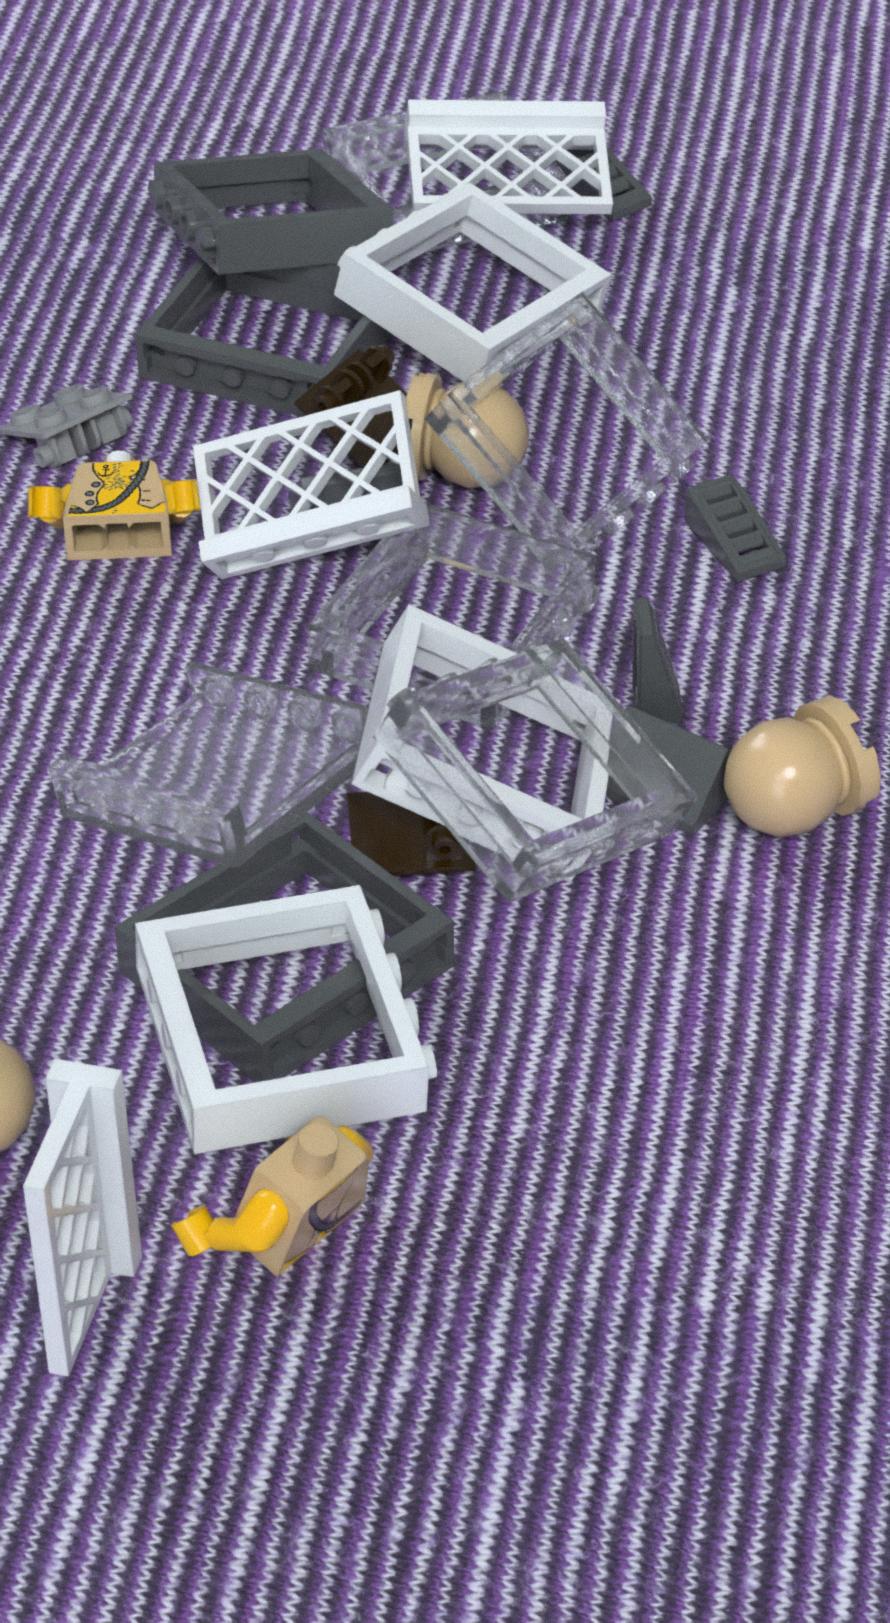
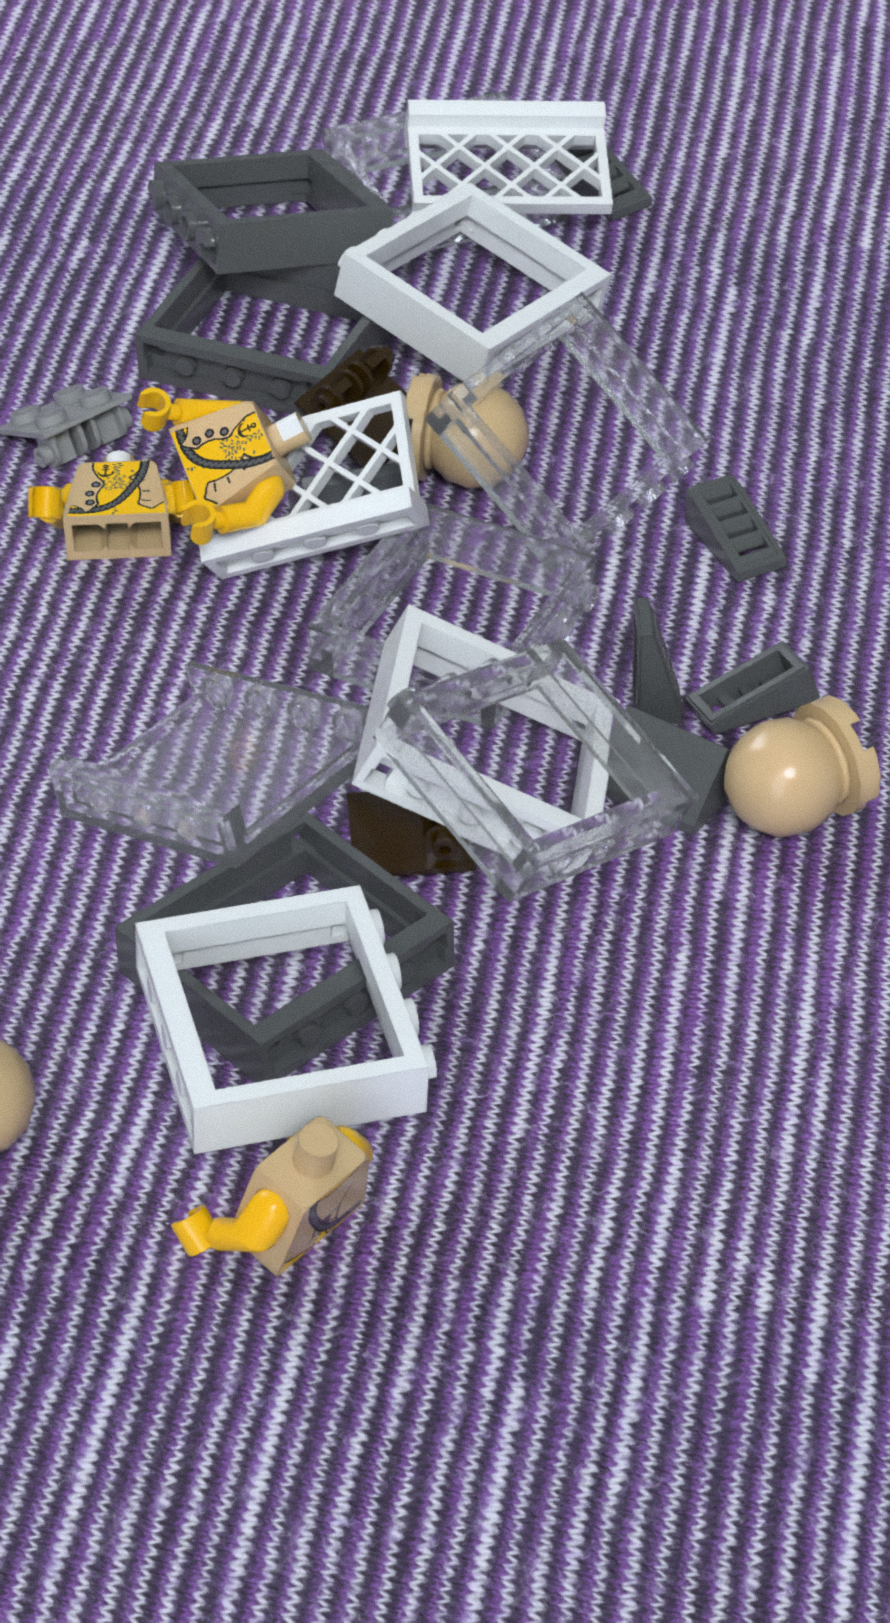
(81, 1204): white fence -> none
(229, 457): none -> torso
(755, 690): none -> dark grey slope

